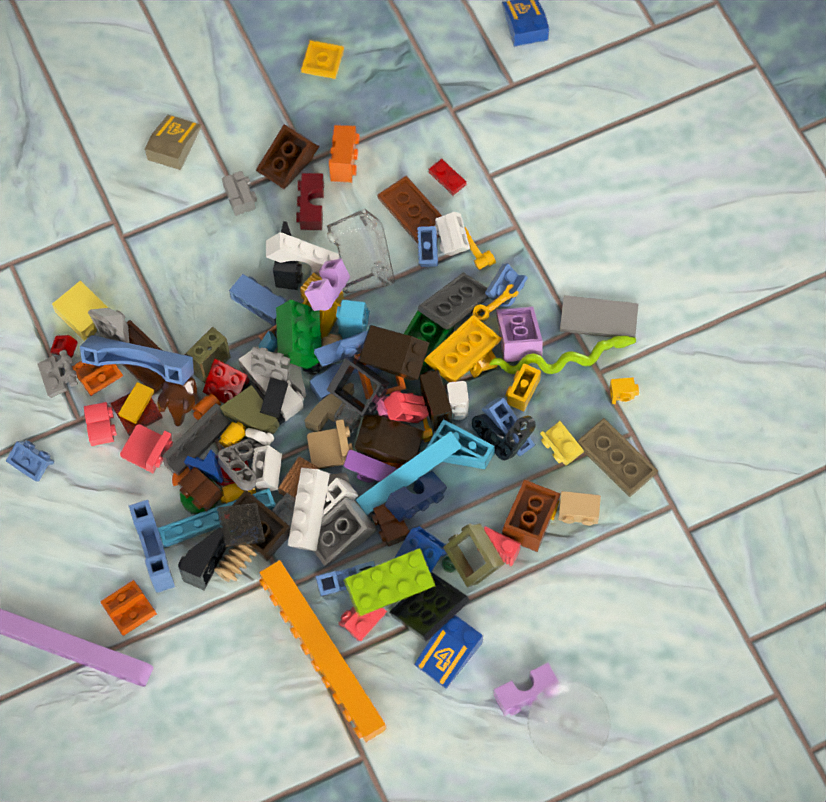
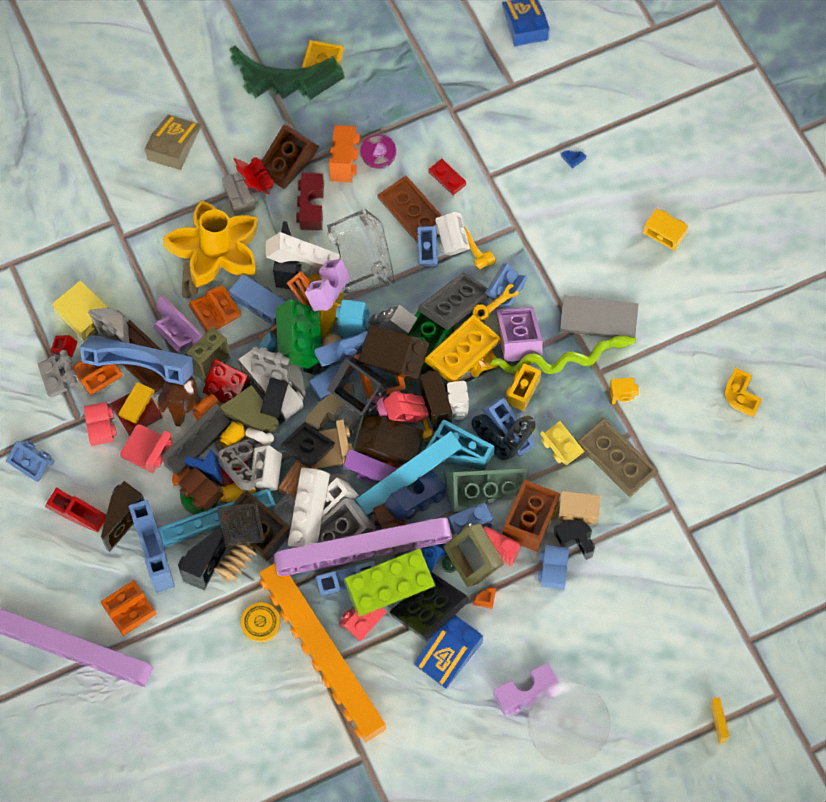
(75, 510): none -> red slope
(118, 515): none -> dark brown slope
(175, 326): none -> lavender bracket
(187, 284): none -> dark tan hinge
(214, 243): none -> yellow plant
(215, 309): none -> orange slope
(255, 175): none -> red hinge
(260, 622): none -> yellow tile
(283, 82): none -> clear green arch
(304, 279): none -> orange tile
(307, 445): none -> black tile
(362, 546): none -> lavender beam
(378, 151): none -> magenta tile
(394, 319): none -> light grey slope
(473, 515): none -> medium blue brick
(475, 487): none -> sand green wedge
(485, 598): none -> orange tile
(554, 567): none -> medium blue brick
(573, 158): none -> blue tile
(573, 533): none -> black brick
(665, 229): none -> yellow brick
(719, 720): none -> yellow tile
(738, 397): none -> yellow plate

